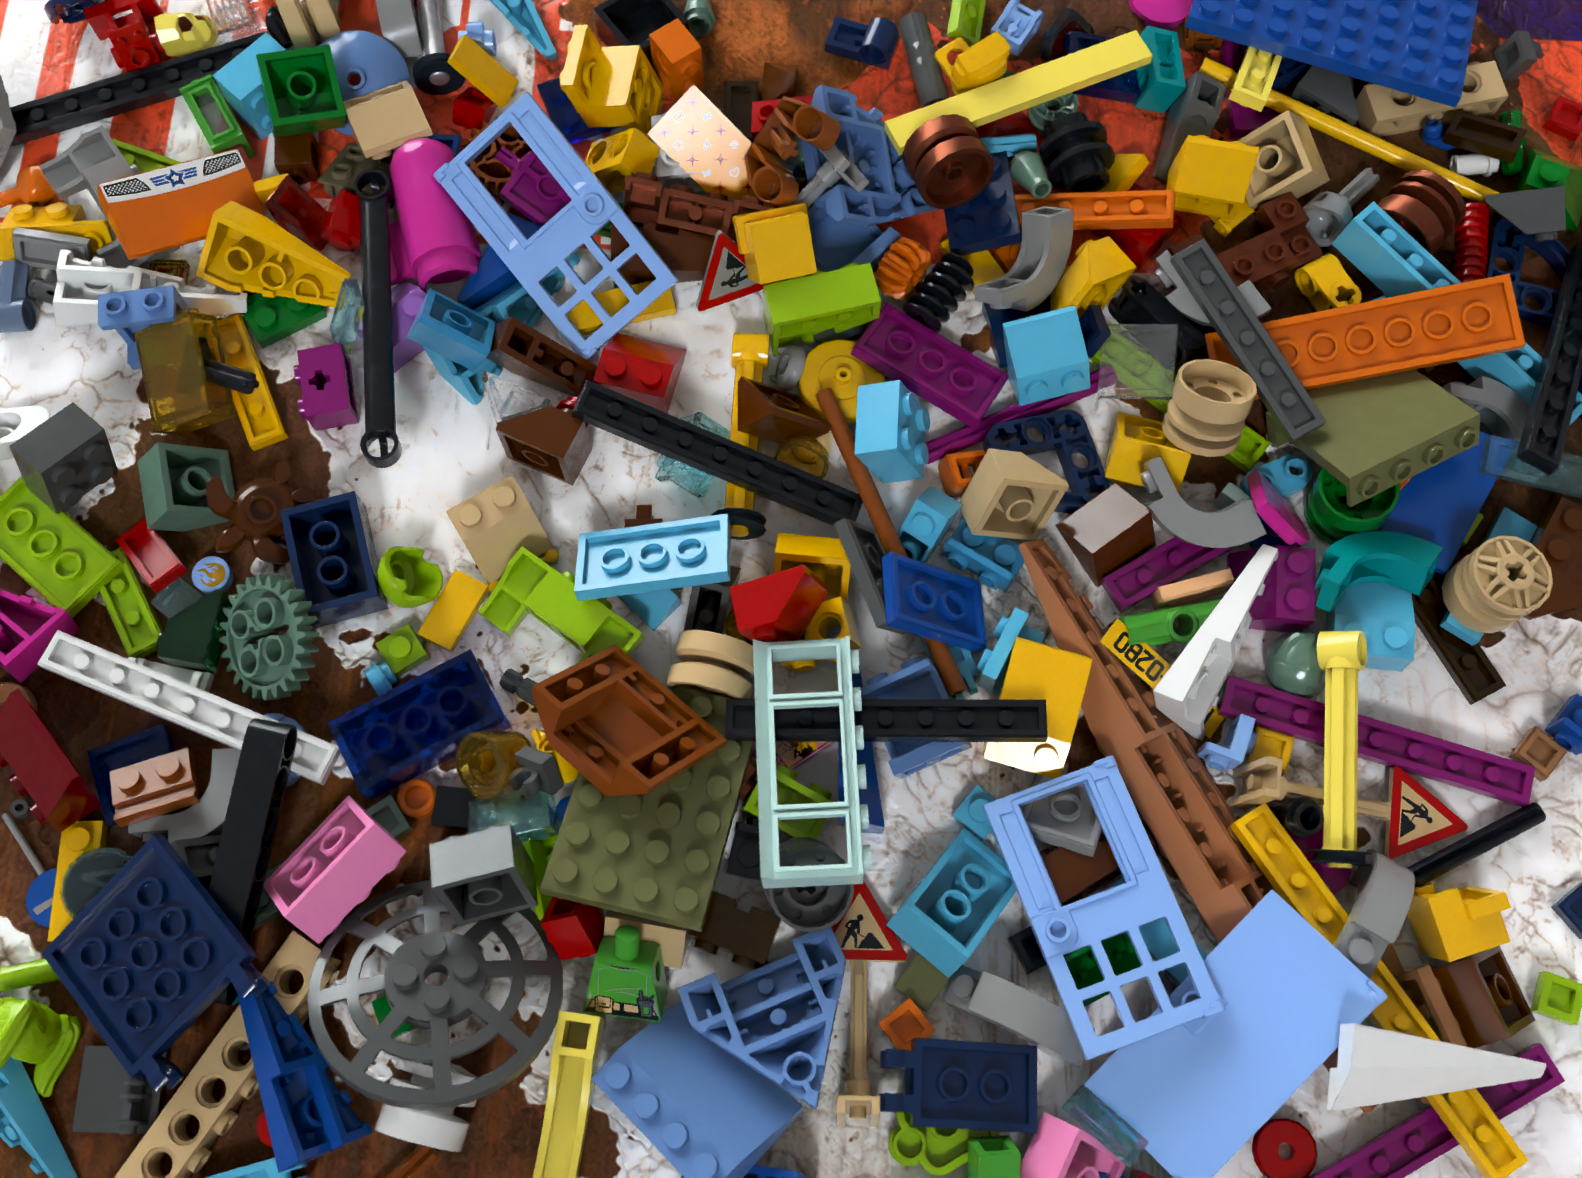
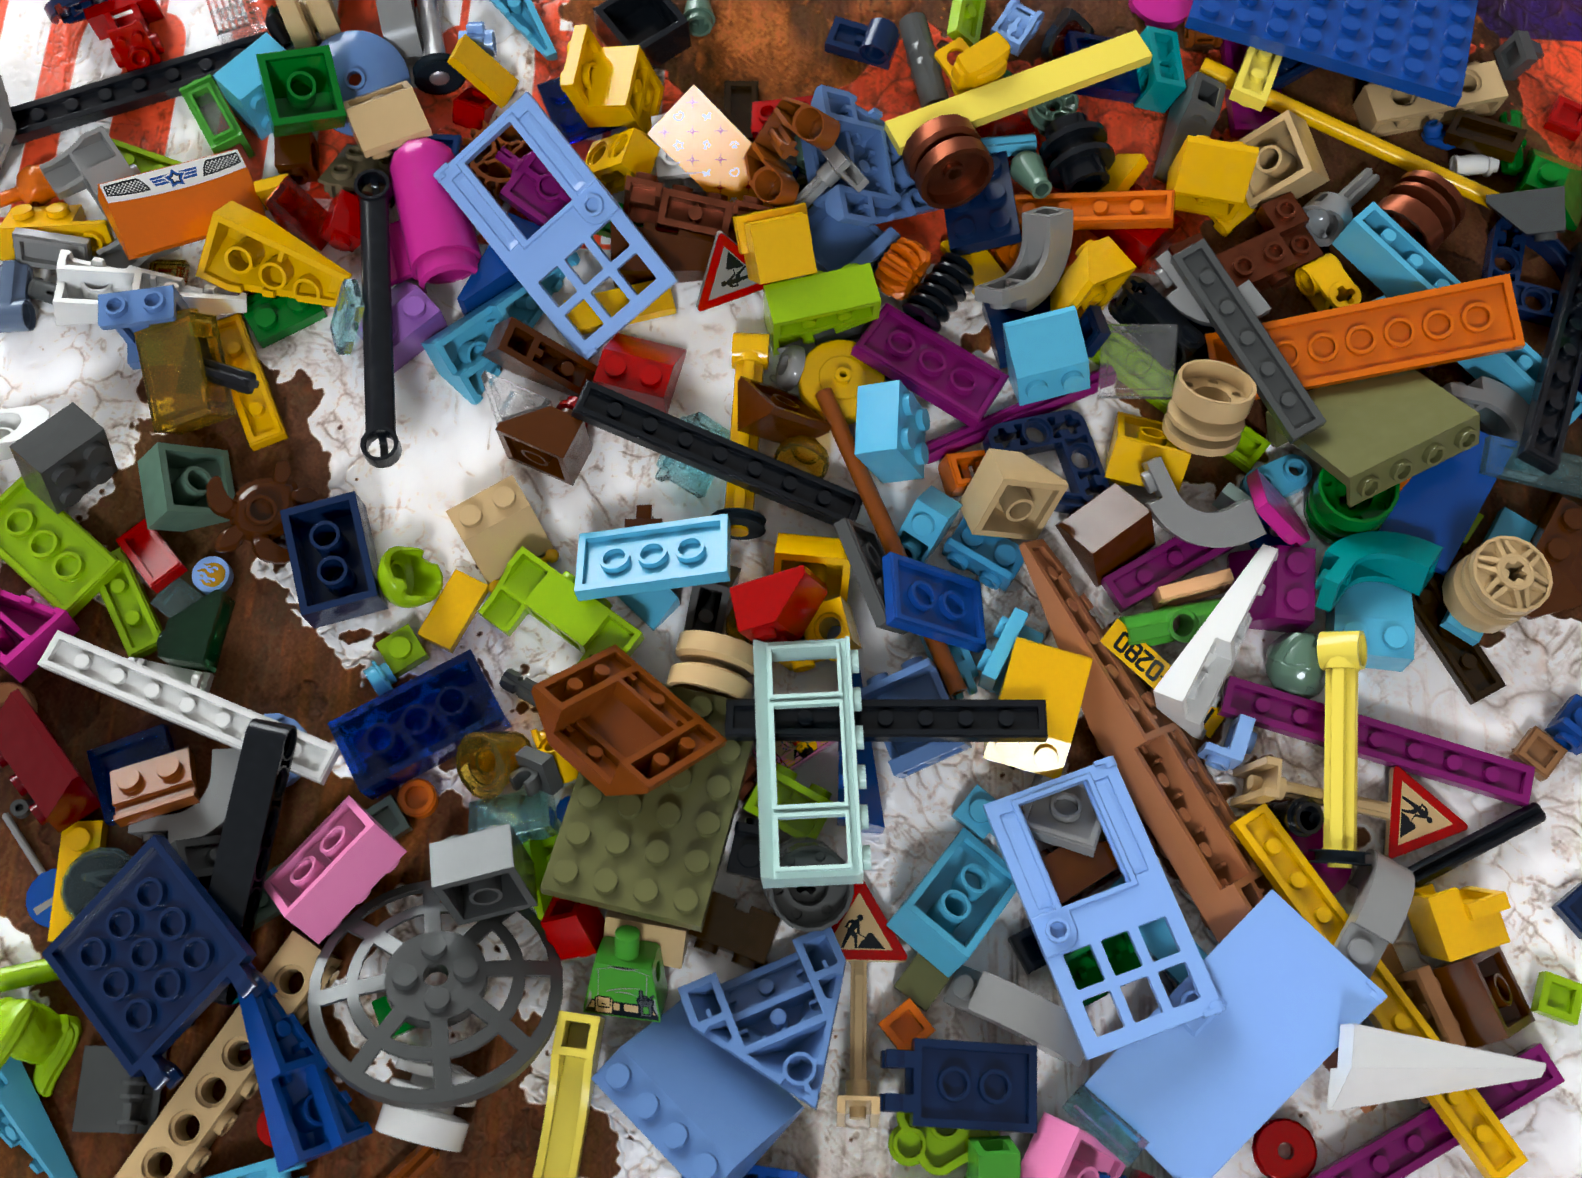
(184, 33): light yellow rock -> none
(259, 613): sand green gear -> none
(326, 387): magenta brick -> none
(452, 330): dark azure slope -> none
(452, 807): black tile -> none
(676, 59): orange brick -> none
(779, 81): reddish brown slope -> none
(1271, 744): yellow tile -> none
(1328, 93): dark grey slope -> none
(1472, 243): red piece -> none

